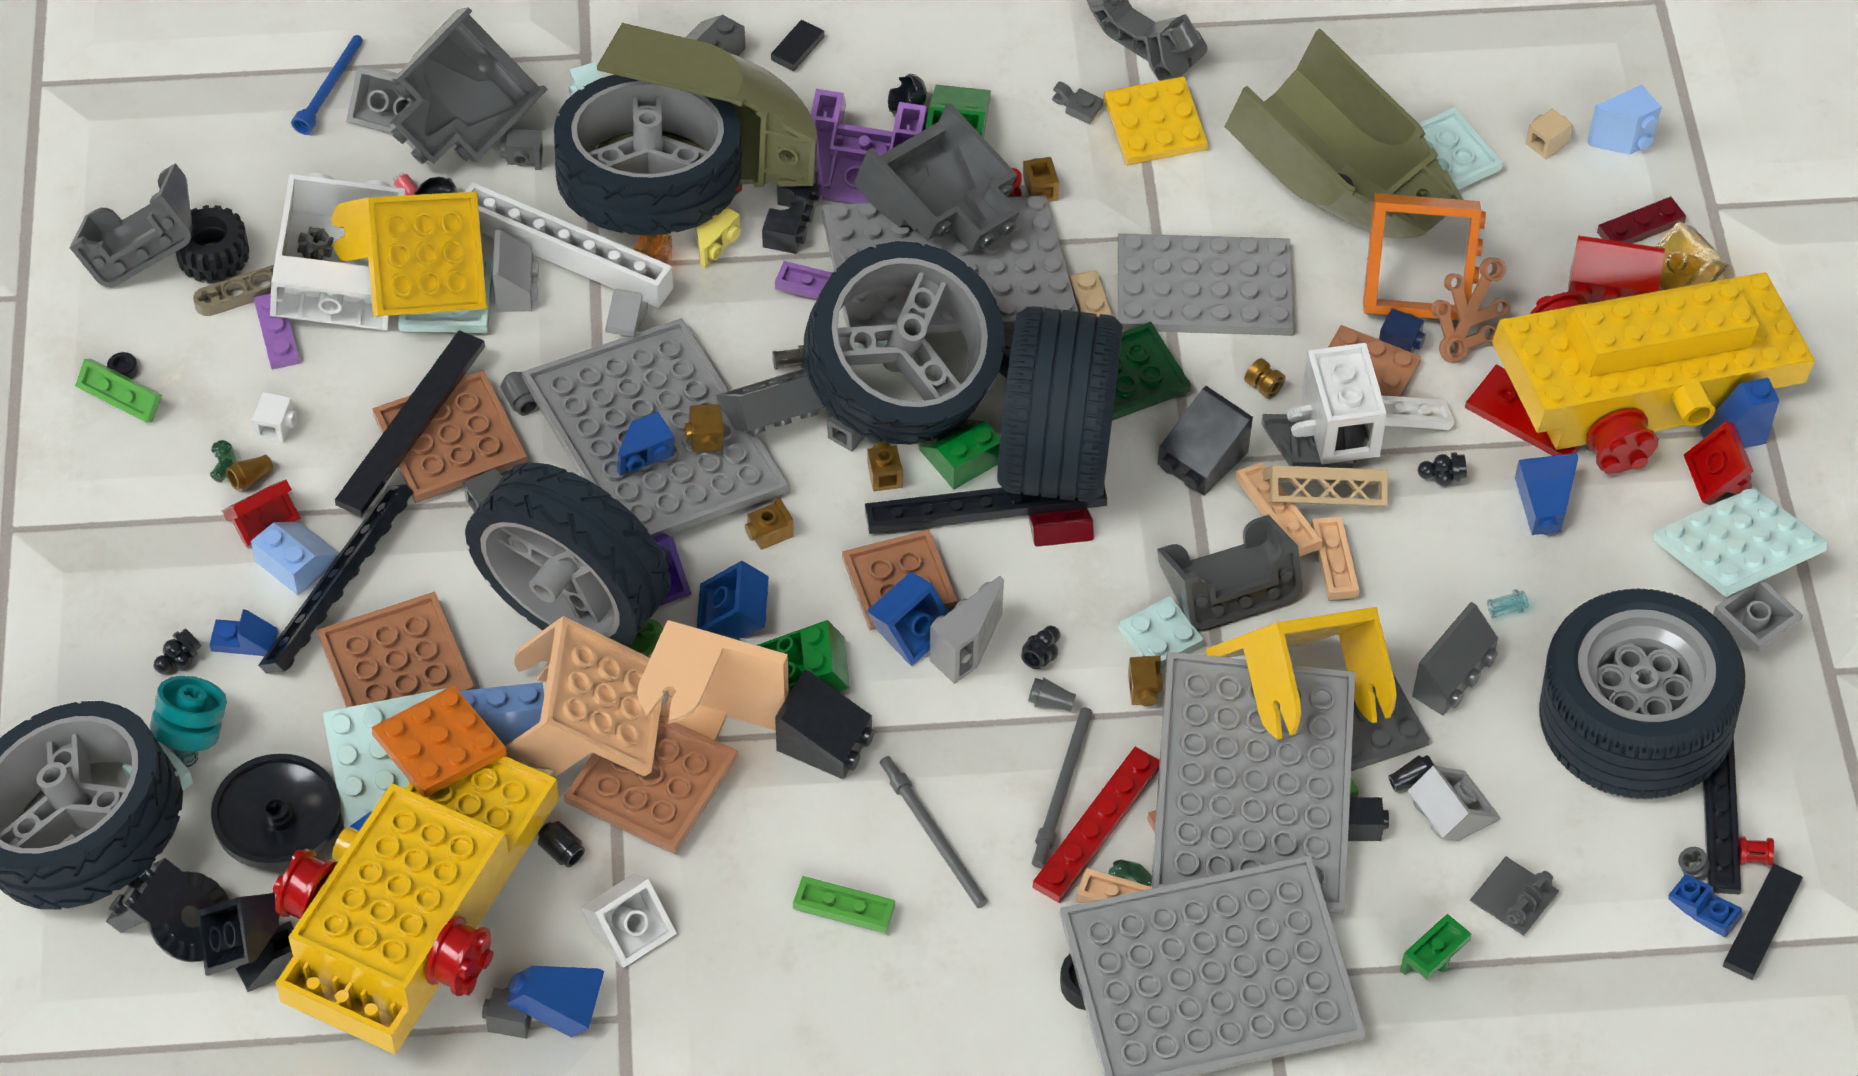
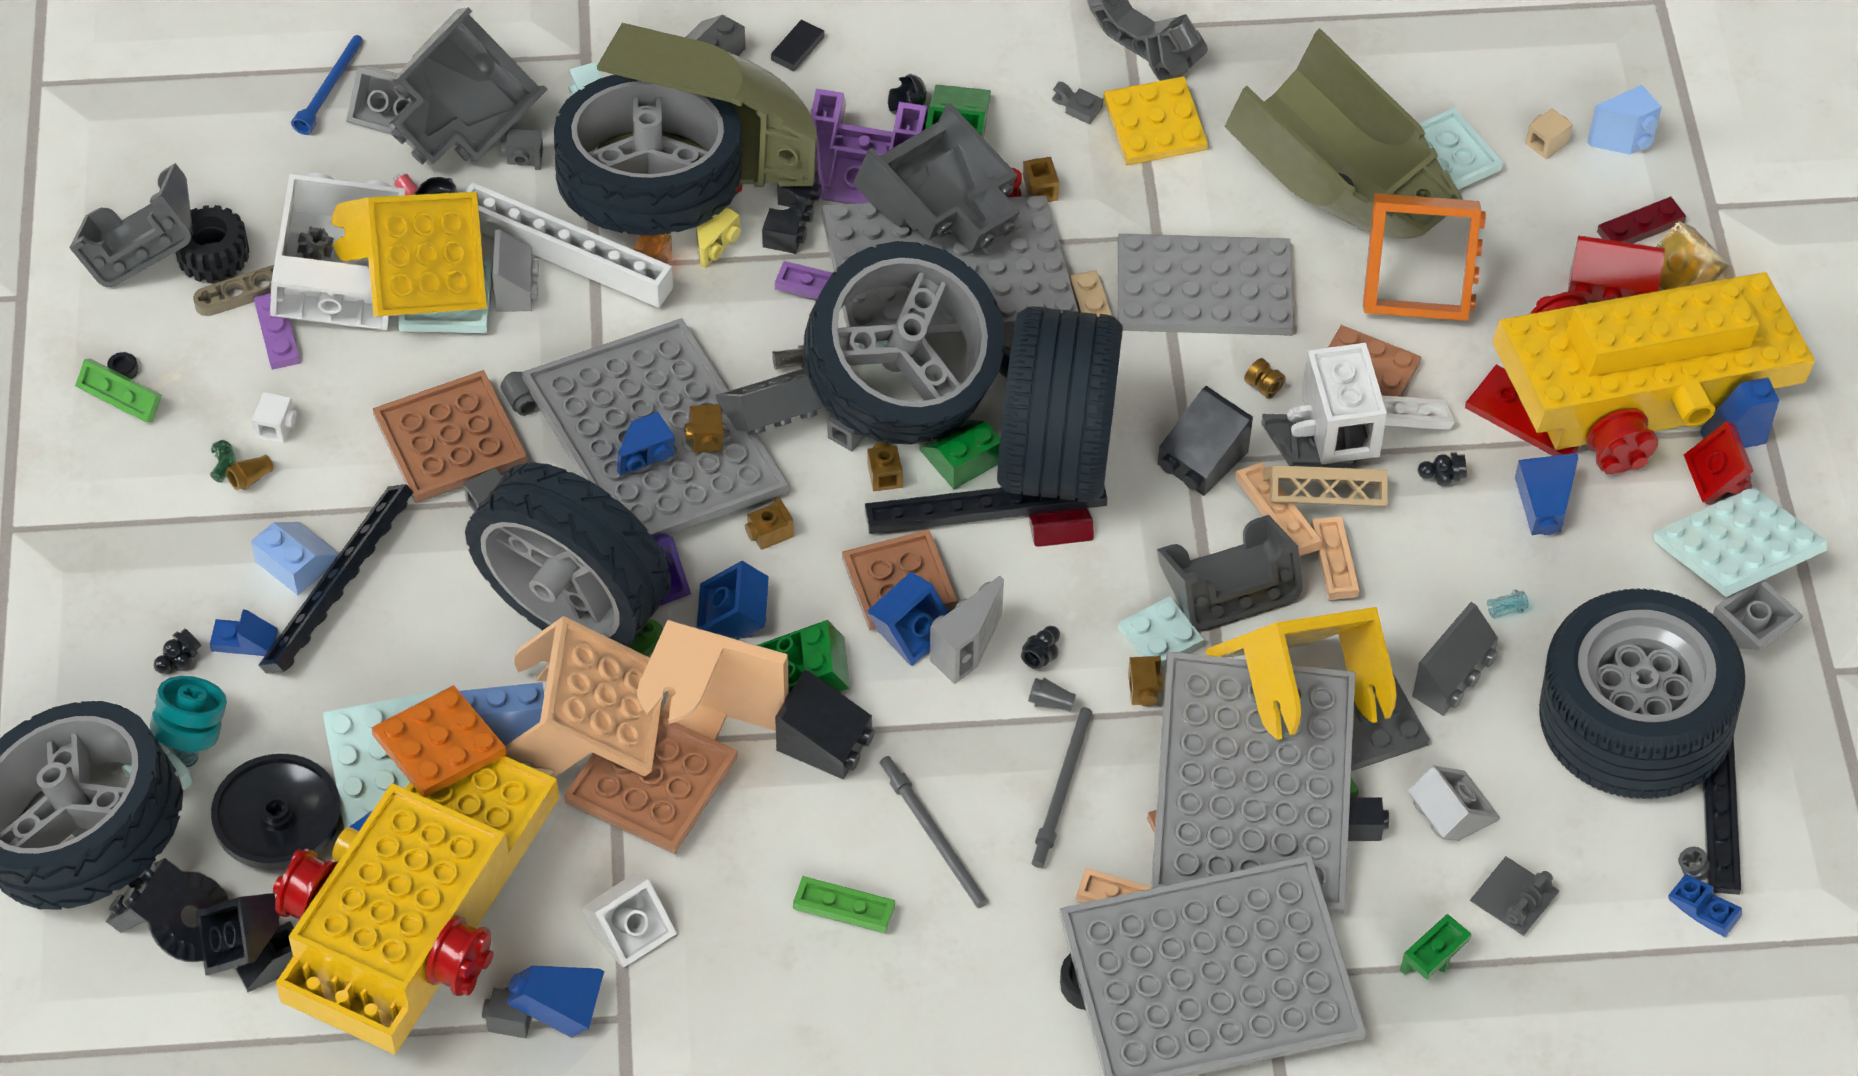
(261, 510): red bracket -> none
(394, 653): nougat plate -> none
(409, 423): black tile -> none
(560, 843): black brick -> none
(626, 312): light grey slope -> none
(1096, 825): red plate -> none
(1131, 869): clear green arm -> none
(1146, 372): dark green plate -> none
(1403, 331): dark blue brick -> none
(1410, 773): black cone -> none
(1469, 313): nougat plant -> none
(1756, 851): red bush -> none
(1762, 921): black tile -> none

